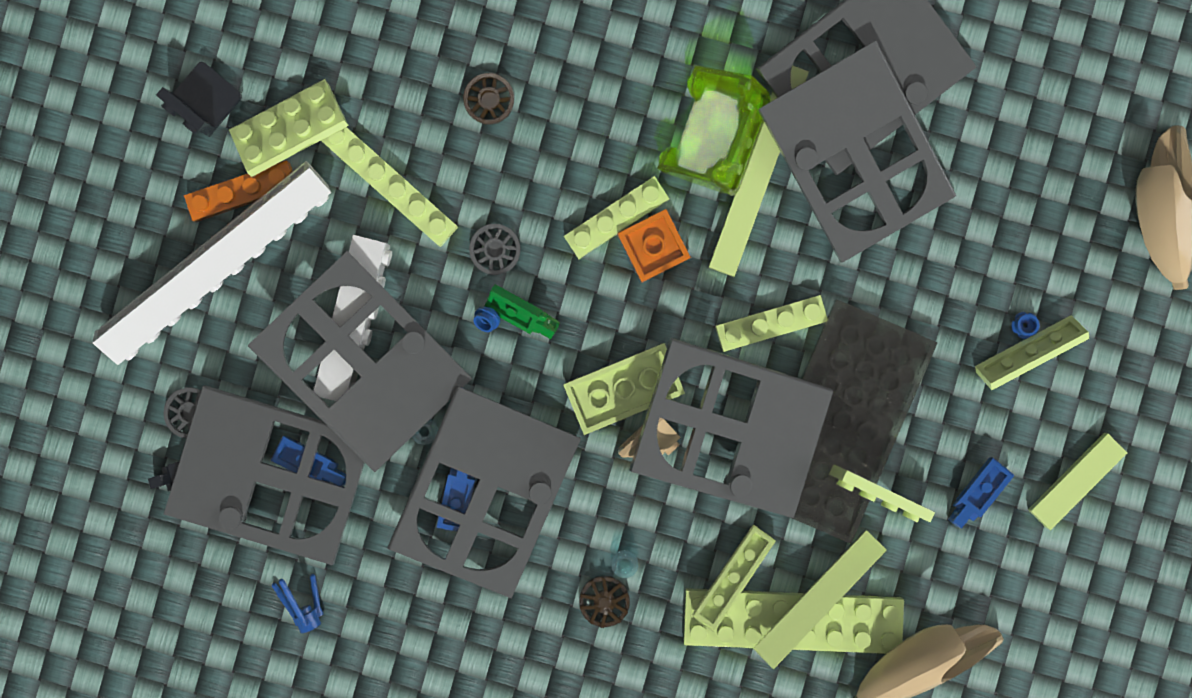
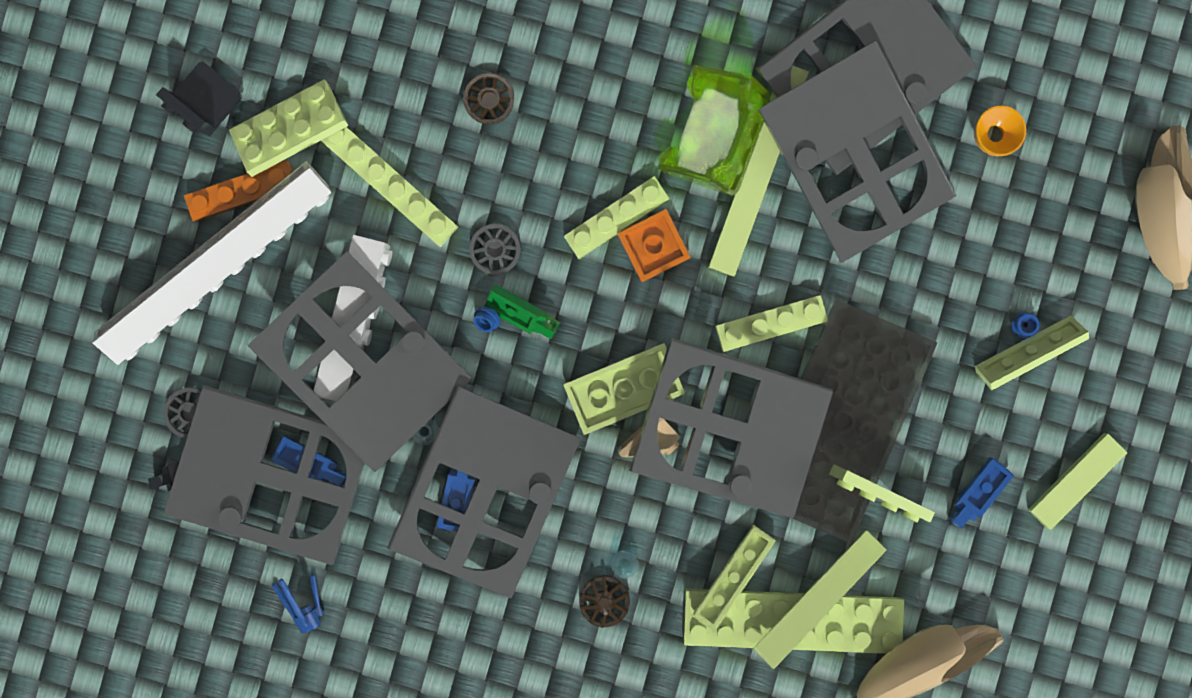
(1012, 128): none -> light orange piece

